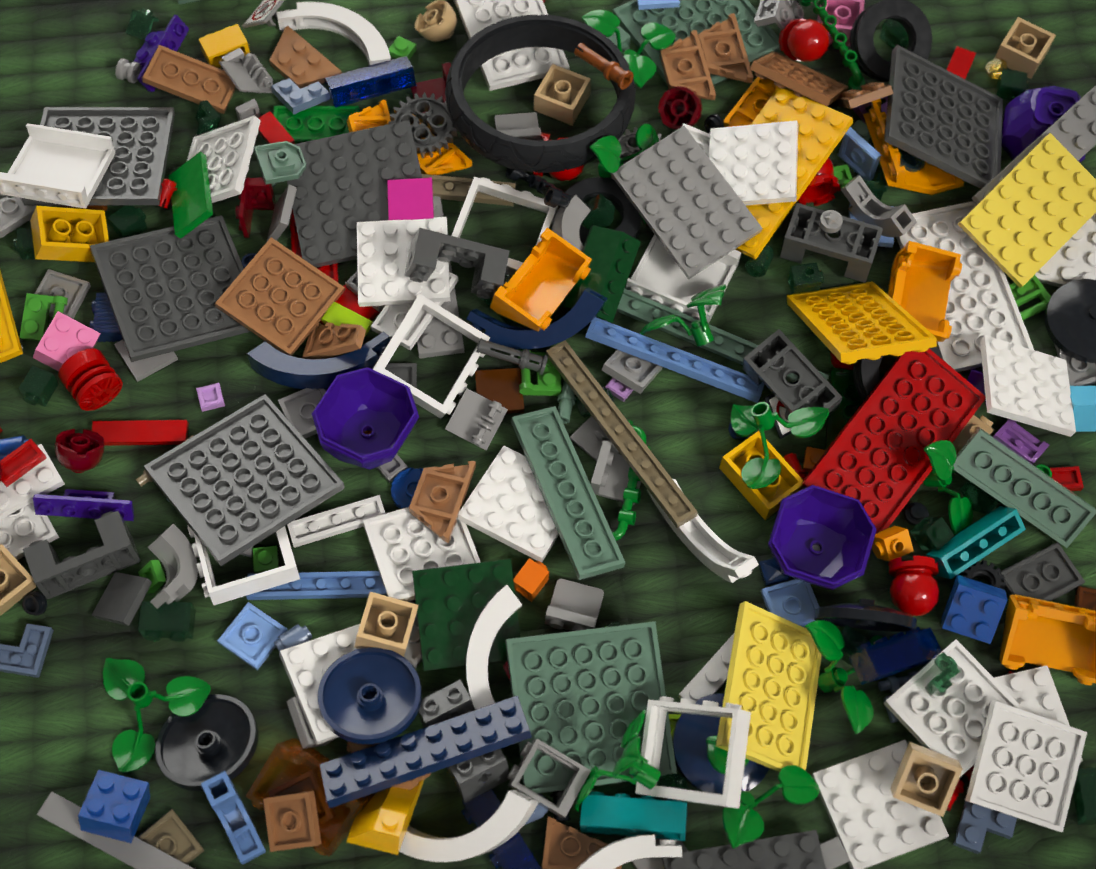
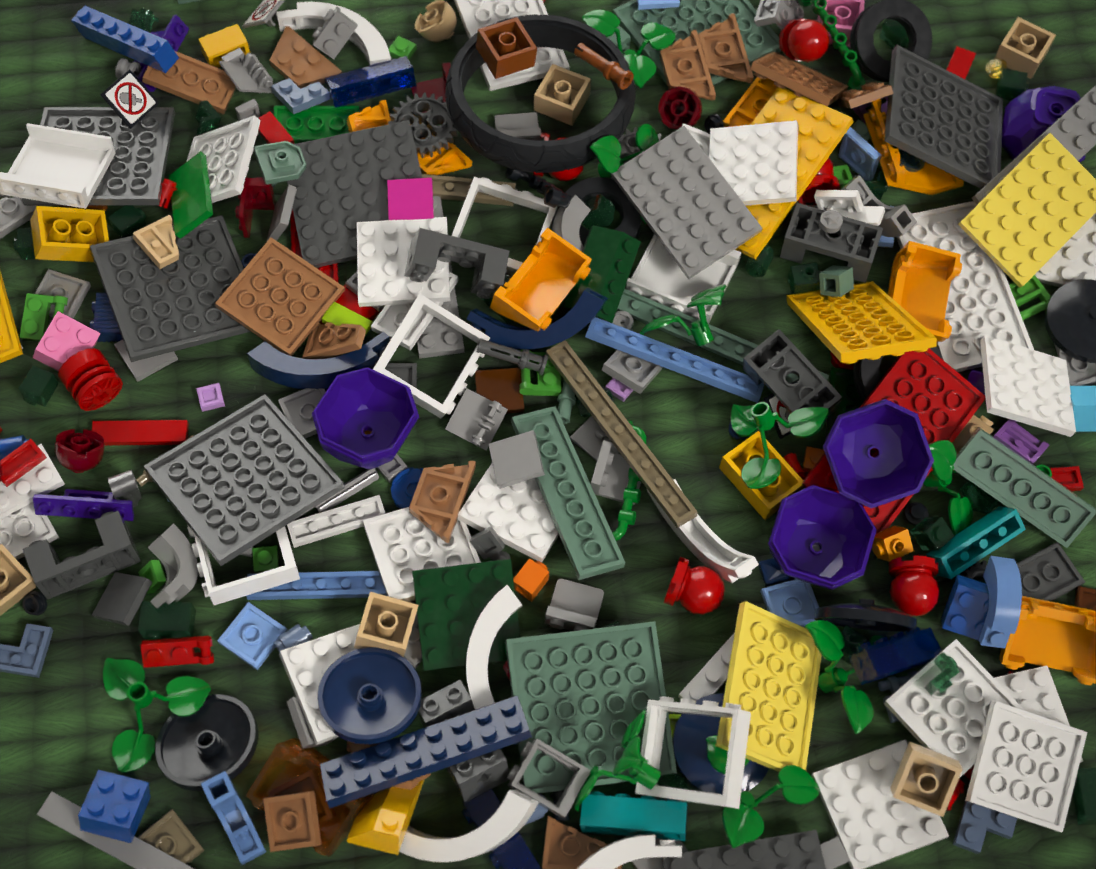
(125, 39): none -> blue brick
(125, 487): none -> flat silver piece
(129, 99): none -> piece
(158, 242): none -> tan wing
(177, 651): none -> red plate
(334, 32): none -> light grey bracket
(351, 487): none -> light grey axle
(489, 545): none -> dark grey plate
(506, 47): none -> dark orange brick
(516, 459): none -> light grey tile
(623, 320): none -> light grey tile
(696, 588): none -> red tile
(836, 281): none -> sand green brick
(849, 205): none -> white bracket
(901, 458): none -> dark purple rock
(1004, 601): none -> medium blue arch

